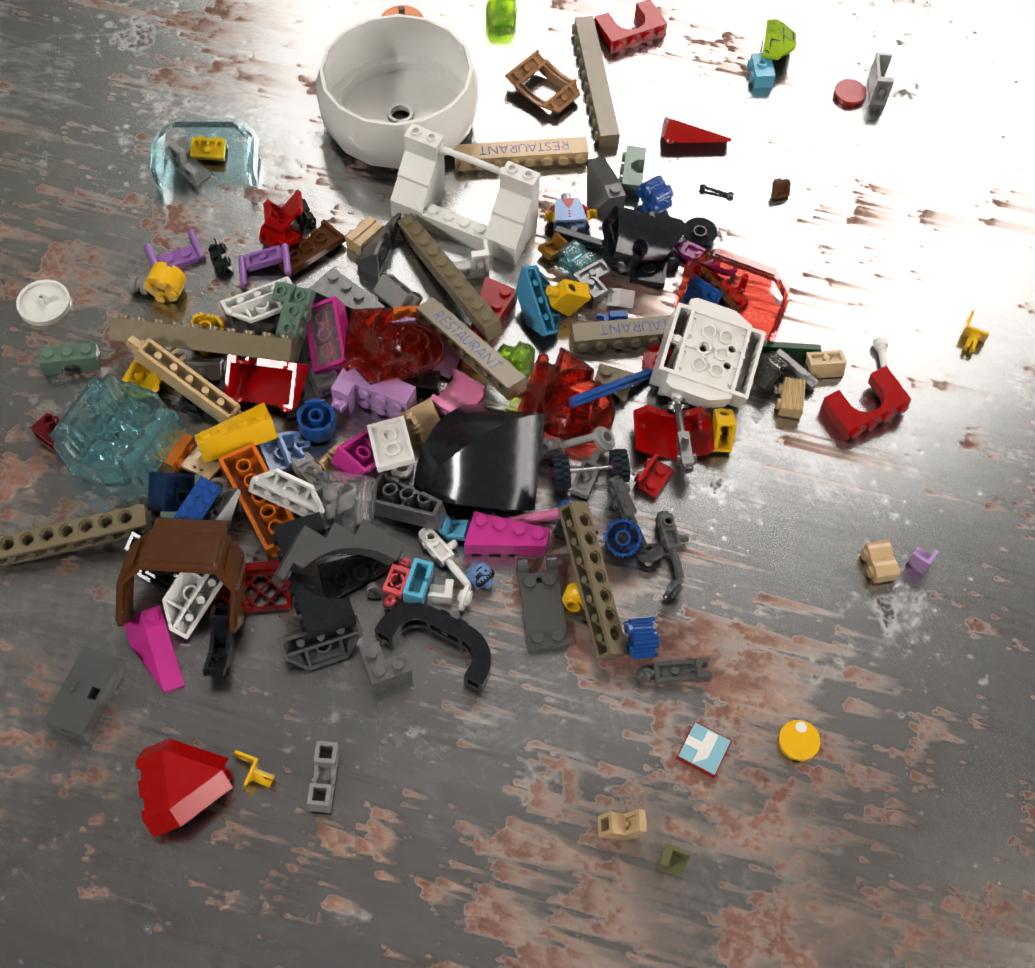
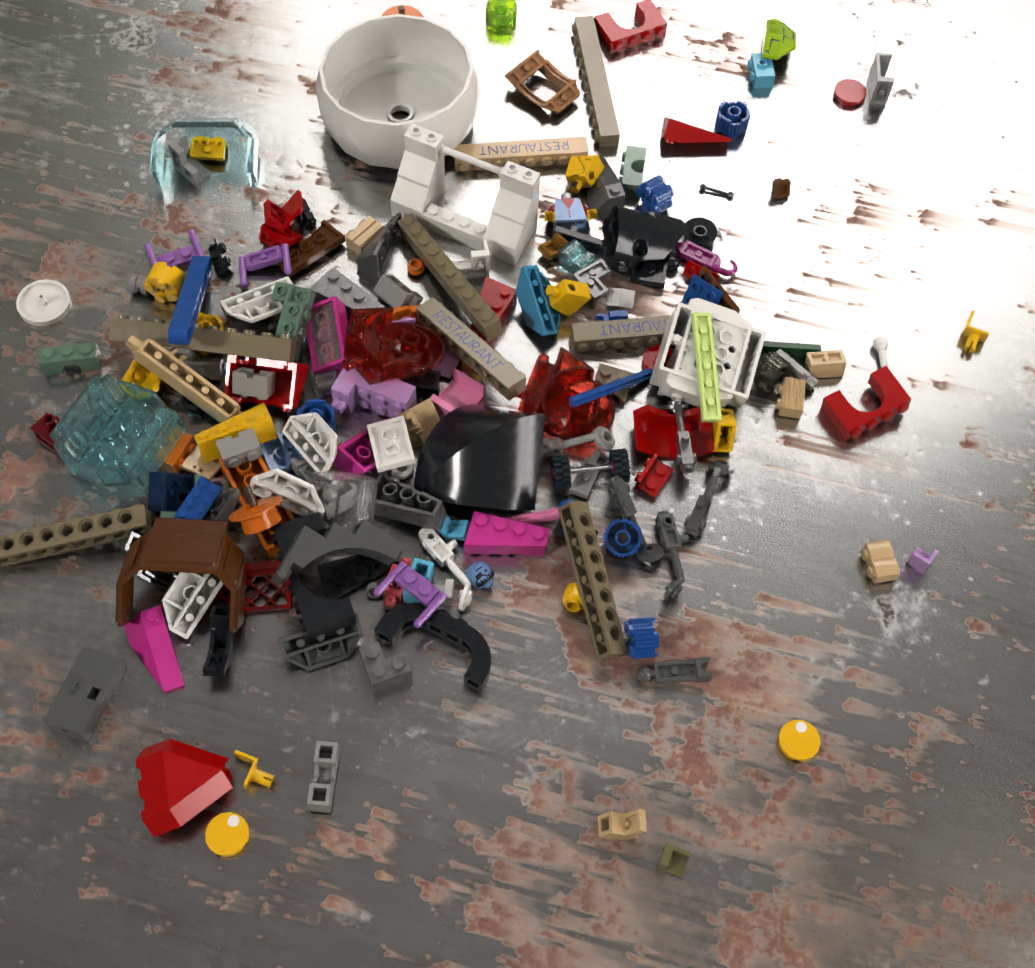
(190, 301): none -> blue beam
(227, 834): none -> yellow tile
(239, 449): none -> light grey brick
(248, 383): none -> light grey brick
(258, 514): none -> orange piece
(312, 439): none -> white wedge
(415, 267): none -> orange plate
(416, 586): none -> medium lavender plate
(521, 356): clear neon green brick -> none
(542, 606): dark grey hinge -> none
(583, 171): none -> yellow torso
(696, 522): none -> dark grey piece
(704, 749): tile -> none
(706, 367): none -> yellowish green tile
(732, 118): none -> blue brick
(735, 293): red plate -> none
(747, 265): clear red piece -> none

